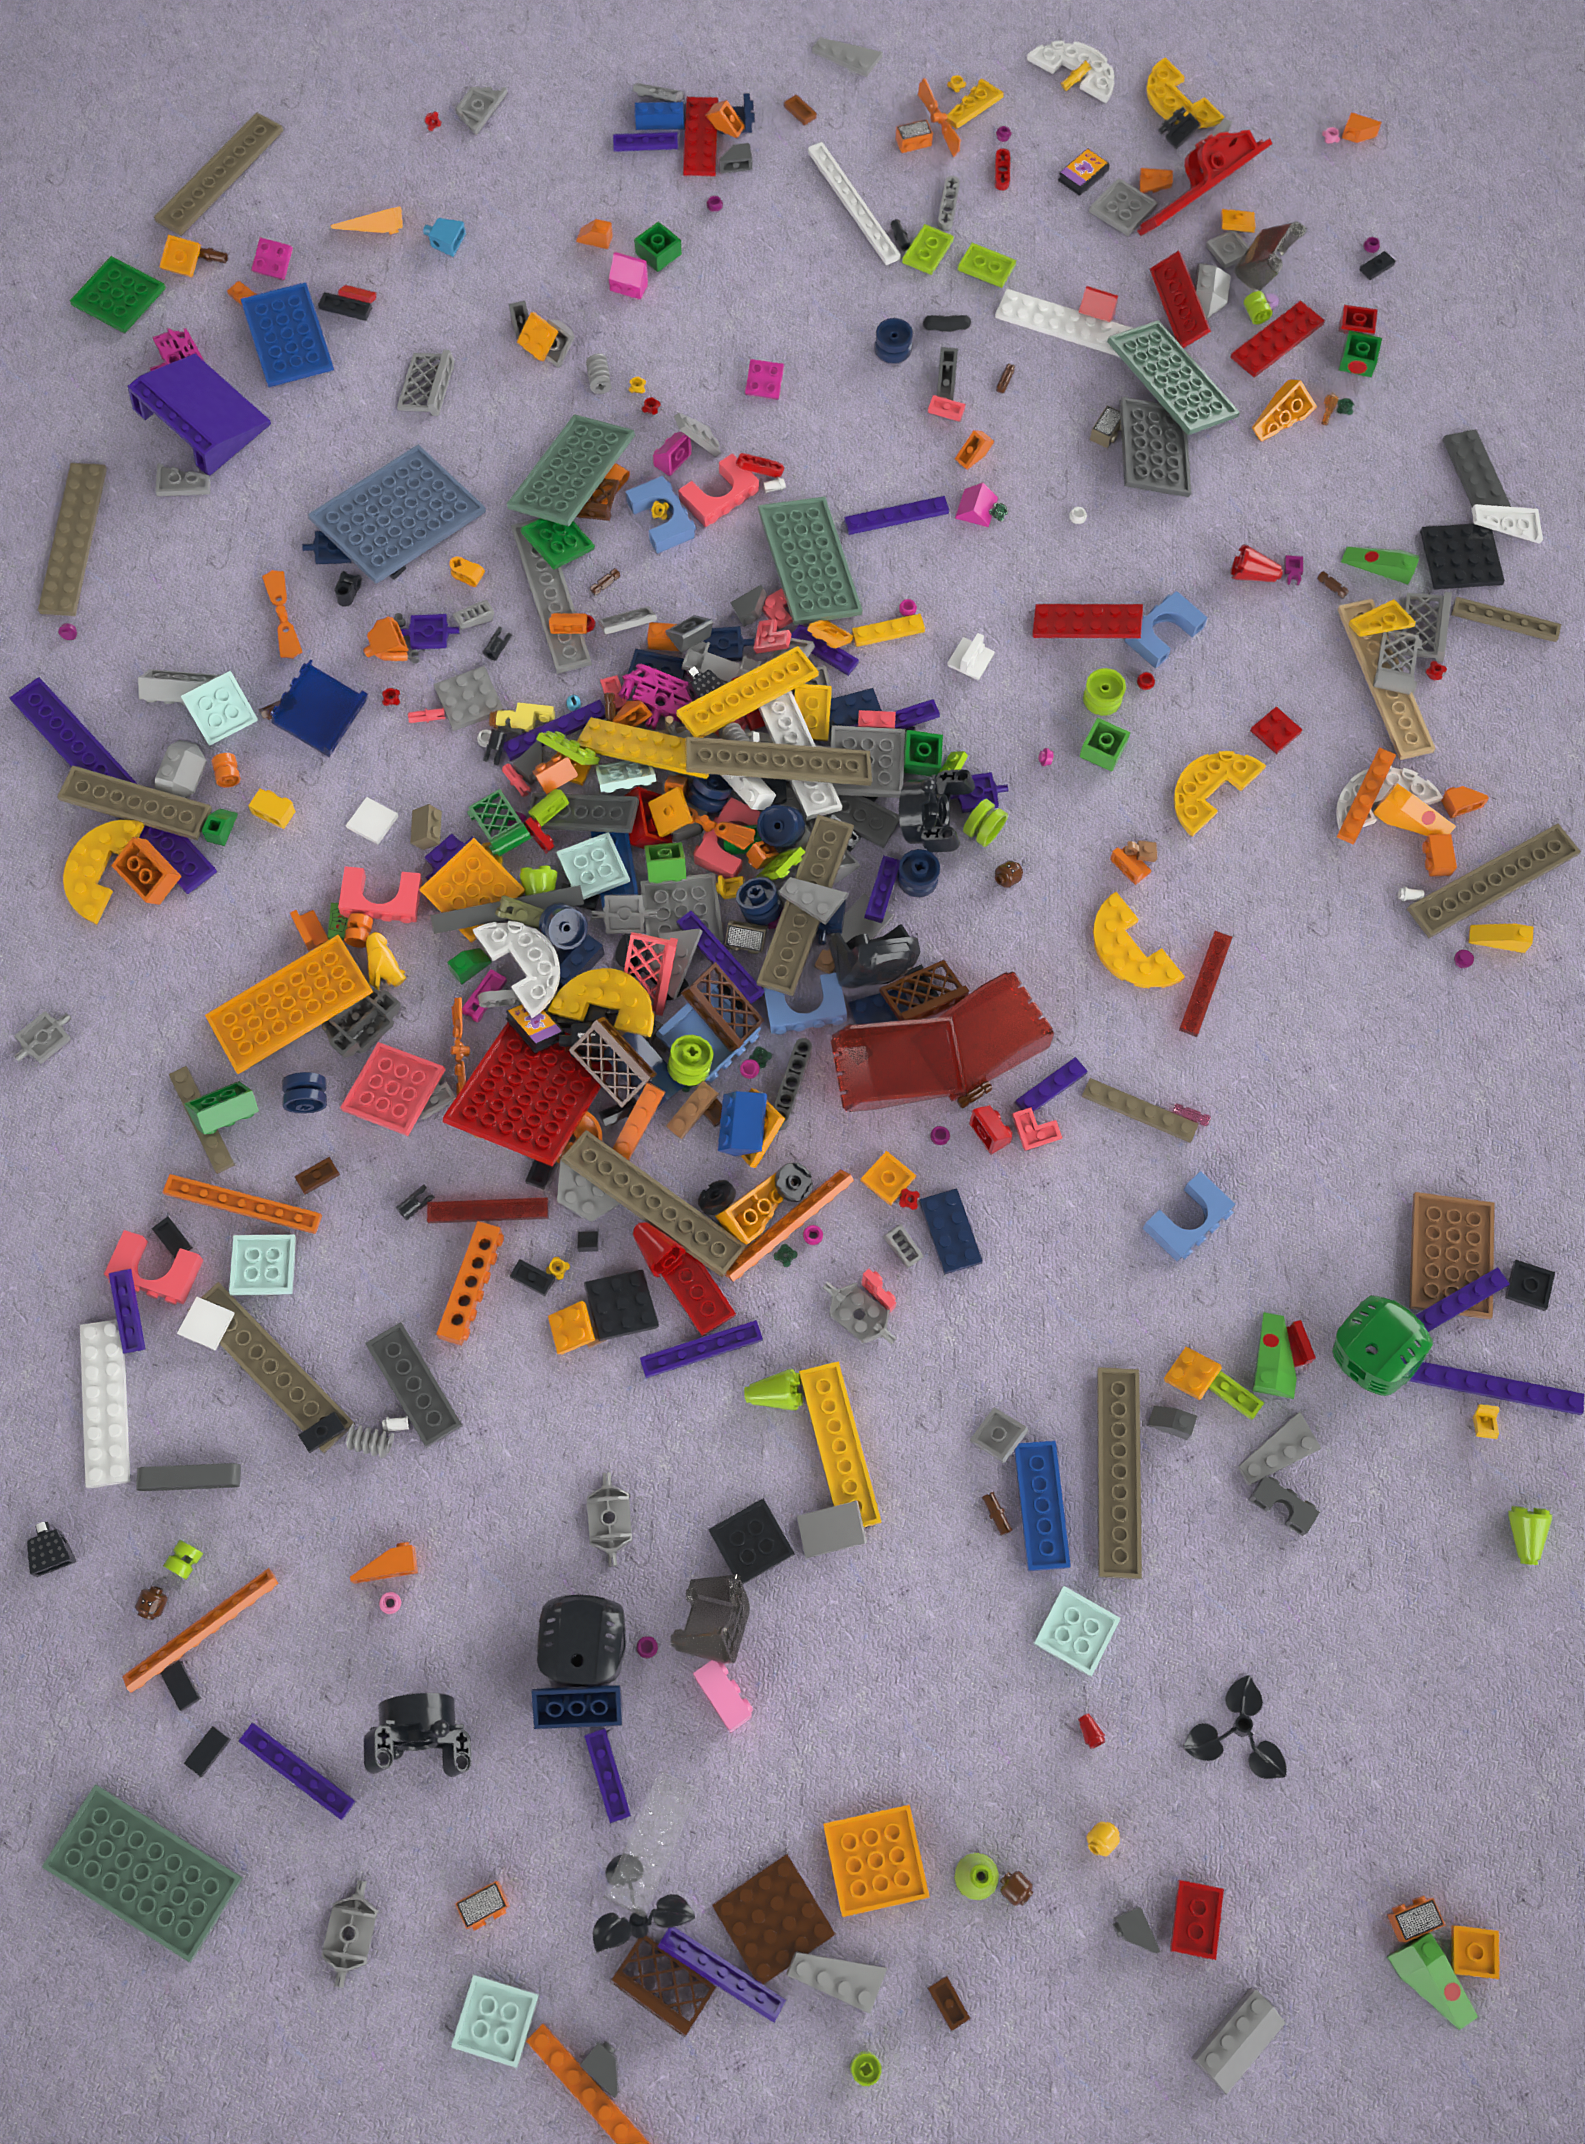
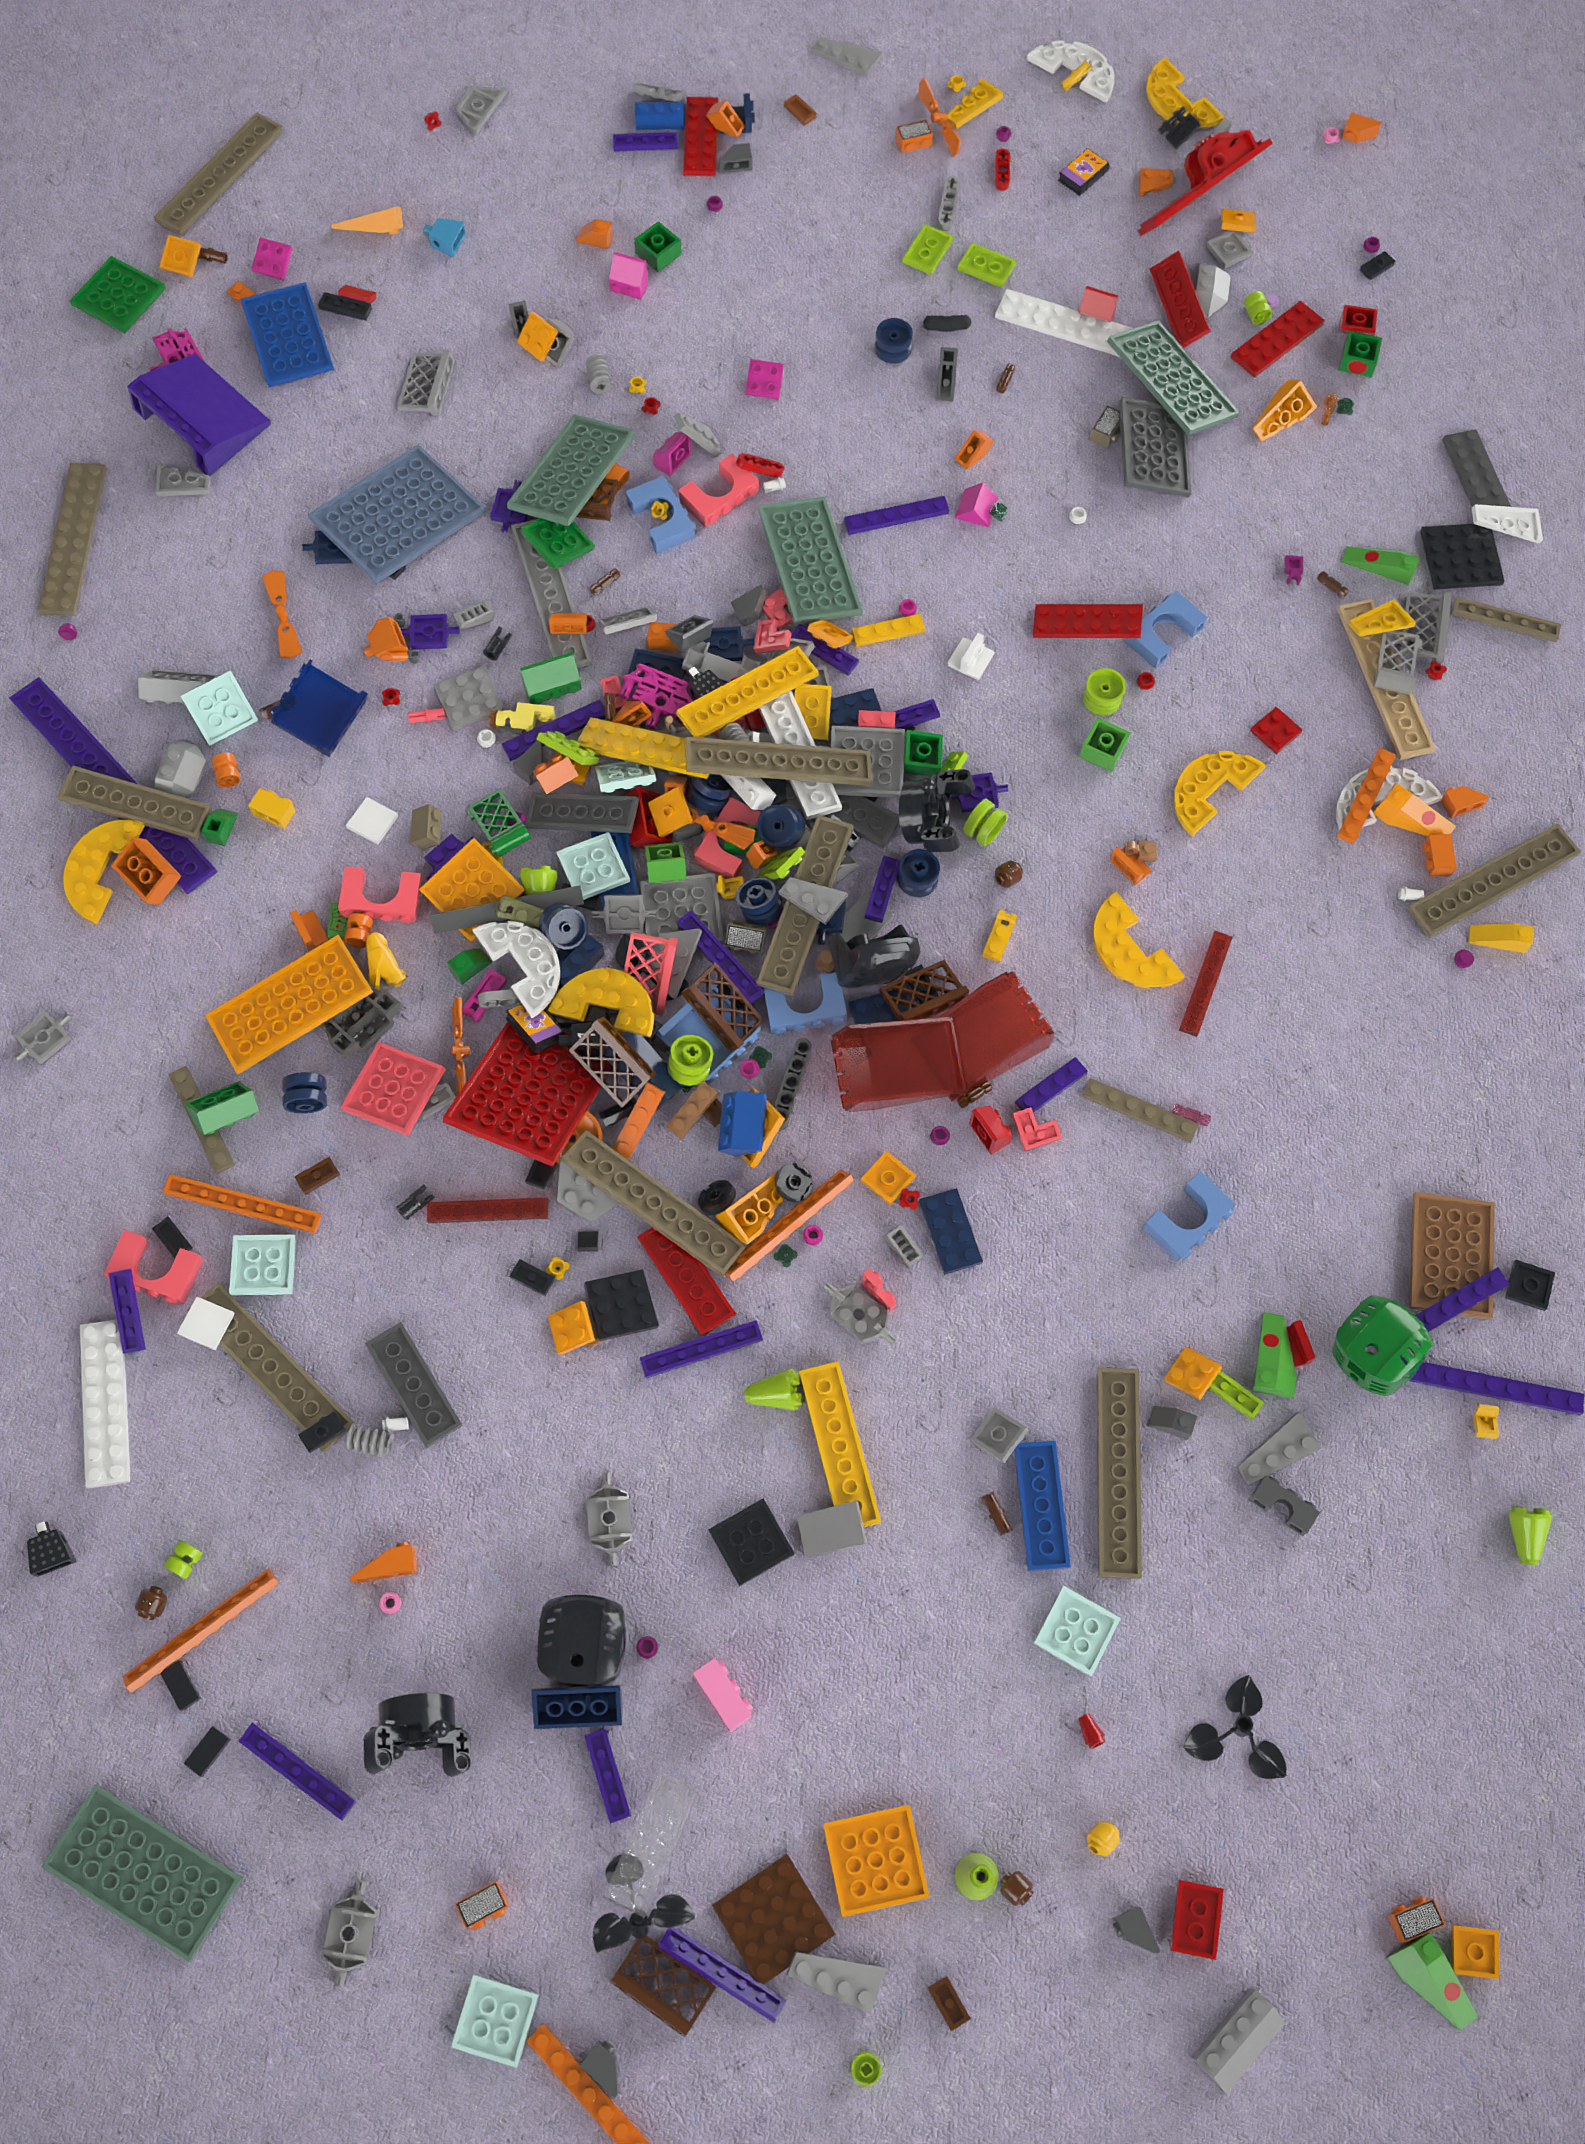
(188, 1477): dark grey beam -> none
(347, 588): black piece -> none
(466, 572): light orange piece -> none
(482, 1234): orange brick -> none
(495, 742): black hinge -> none
(501, 512): none -> dark purple plate
(516, 780): coral axle -> none
(538, 835): red plate -> none
(549, 806): lime panel -> none
(551, 678): none -> slope
(570, 706): medium azure hinge -> none
(658, 1249): red cone -> none
(715, 1619): clear smoke windscreen -> none
(854, 203): white plate -> none
(900, 234): black pin -> none
(946, 408): coral plate -> none
(999, 936): none -> yellow plate
(1046, 757): dark pink plate -> none
(1123, 207): light grey plate -> none
(1255, 566): red cone -> none
(1260, 260): clear smoke windscreen -> none

